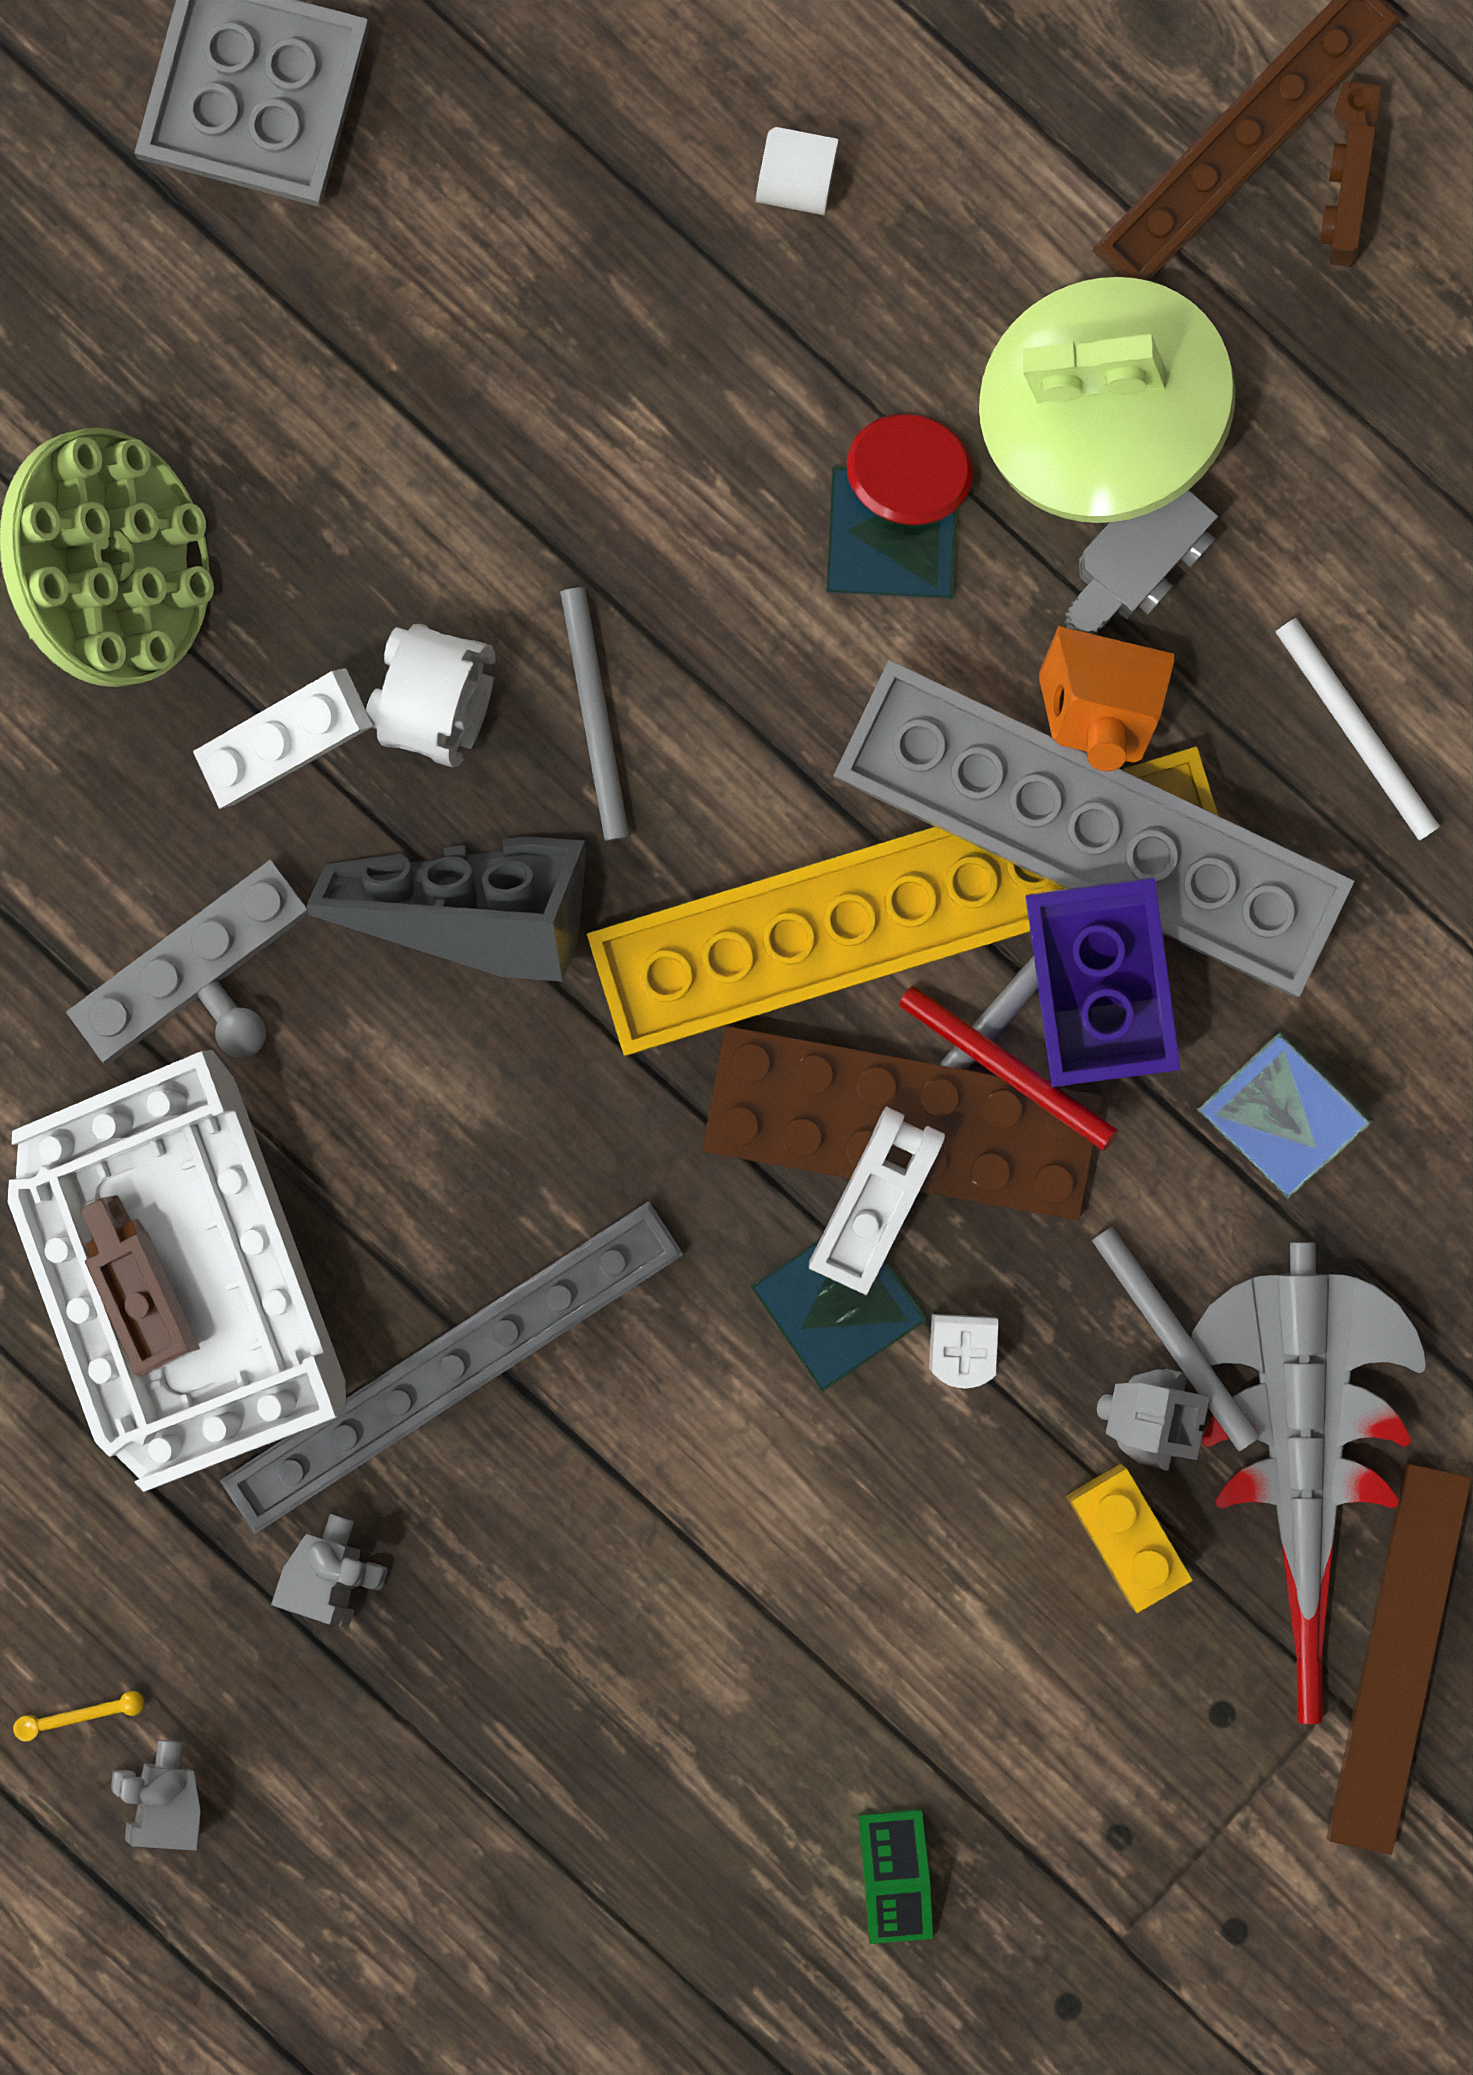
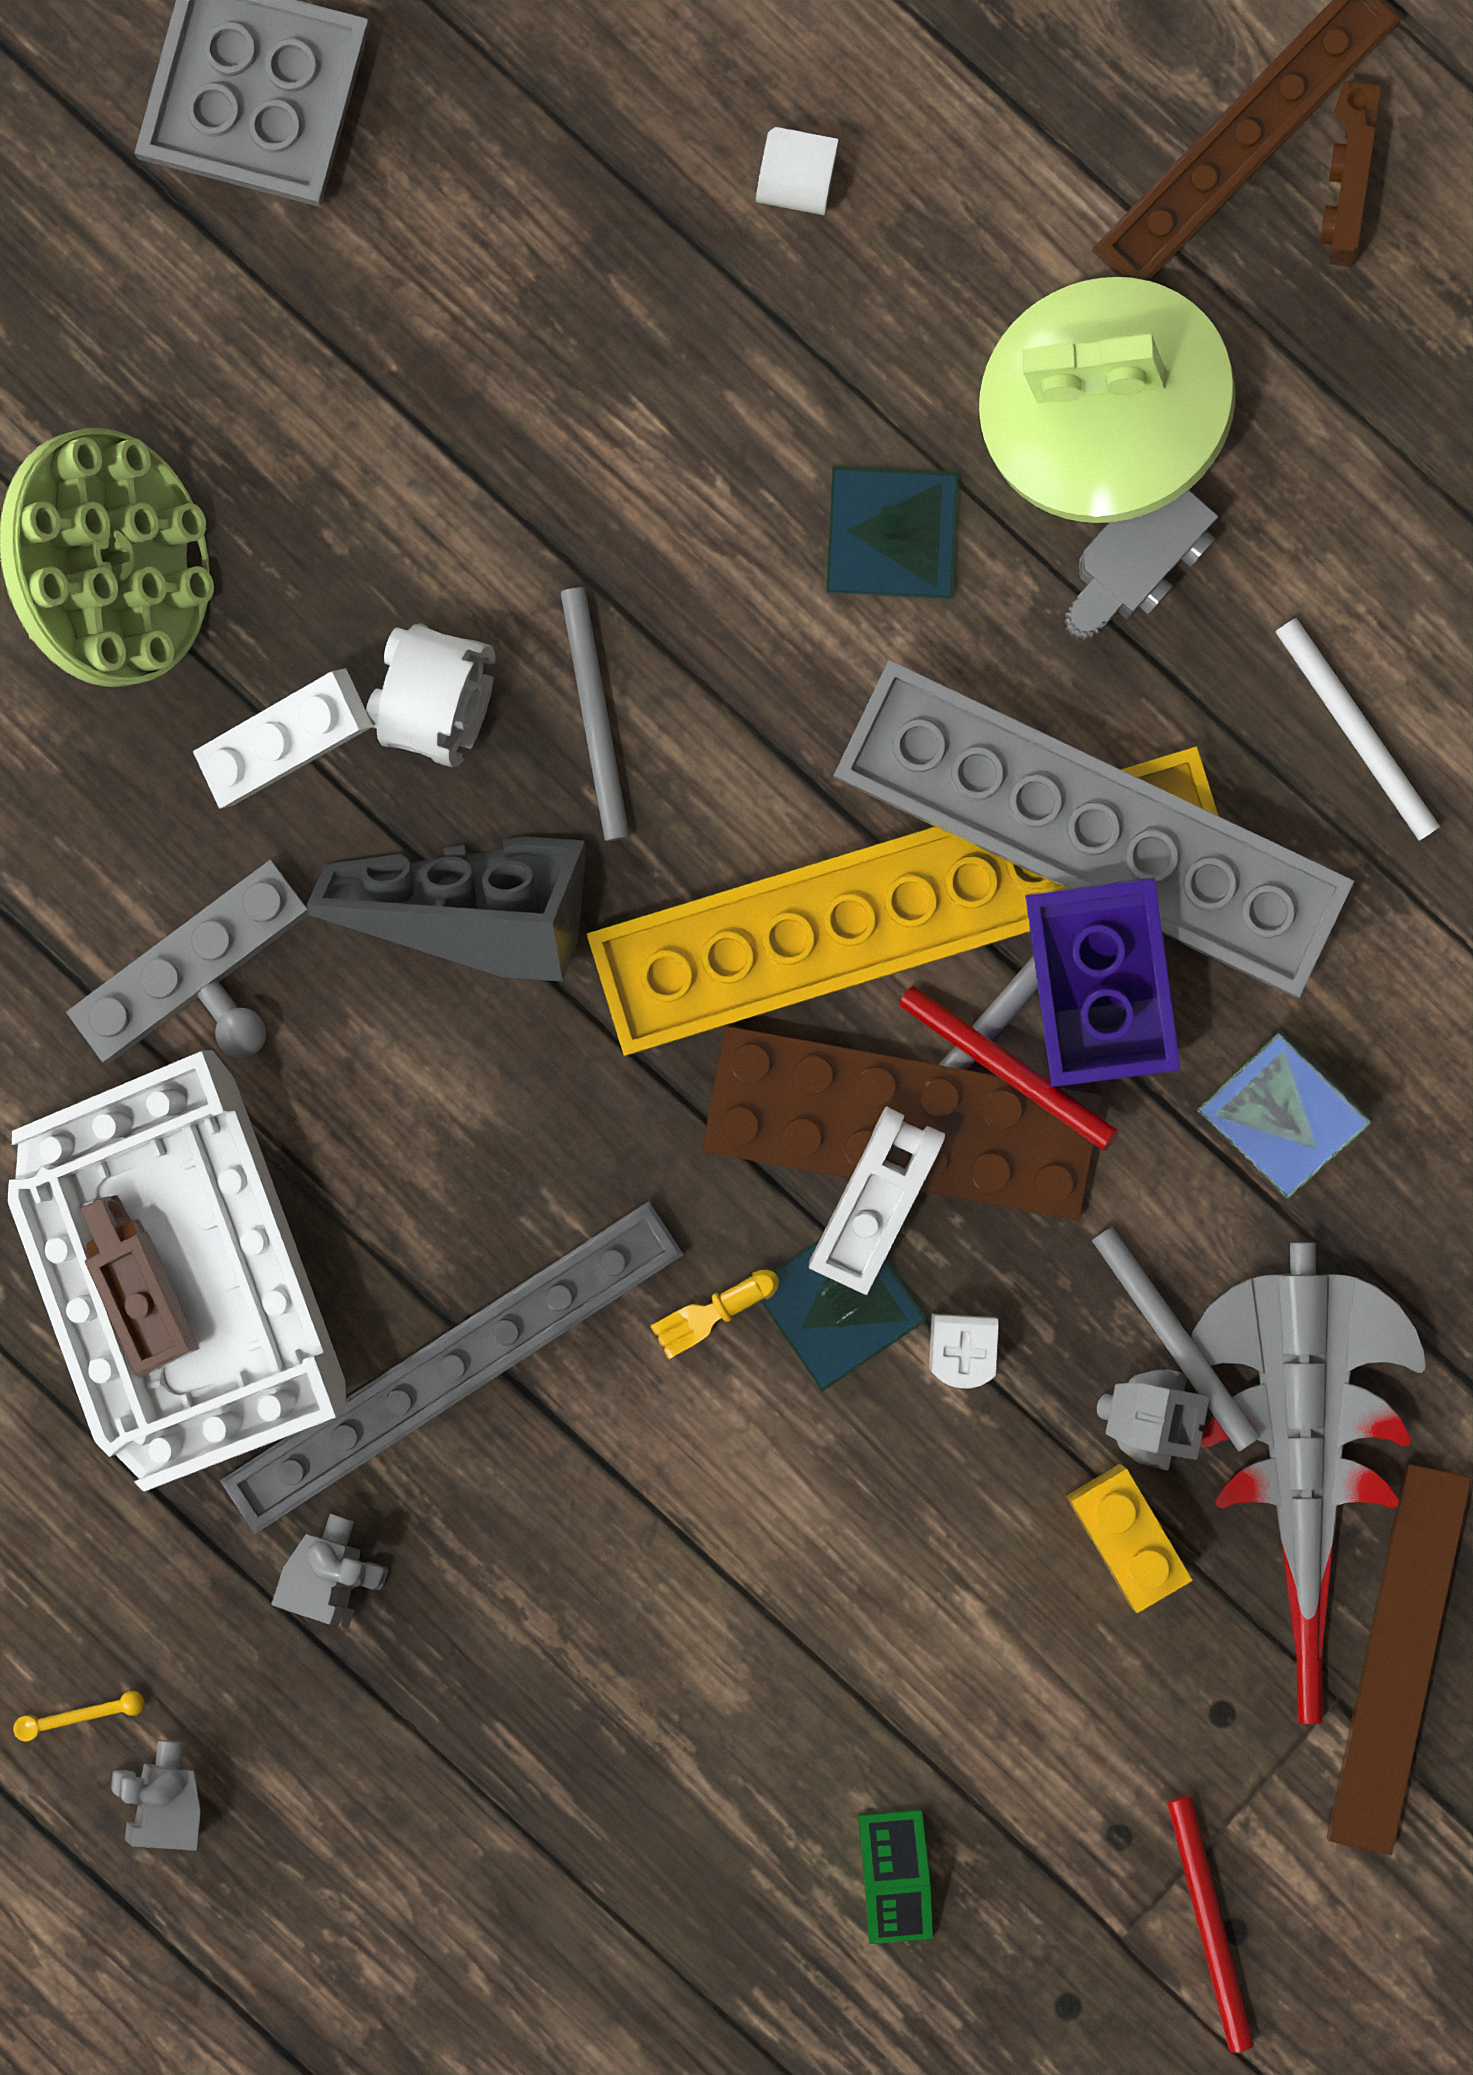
(696, 1321): none -> yellow piece
(909, 469): red piece -> none
(1103, 695): orange torso -> none
(1210, 1924): none -> red bar

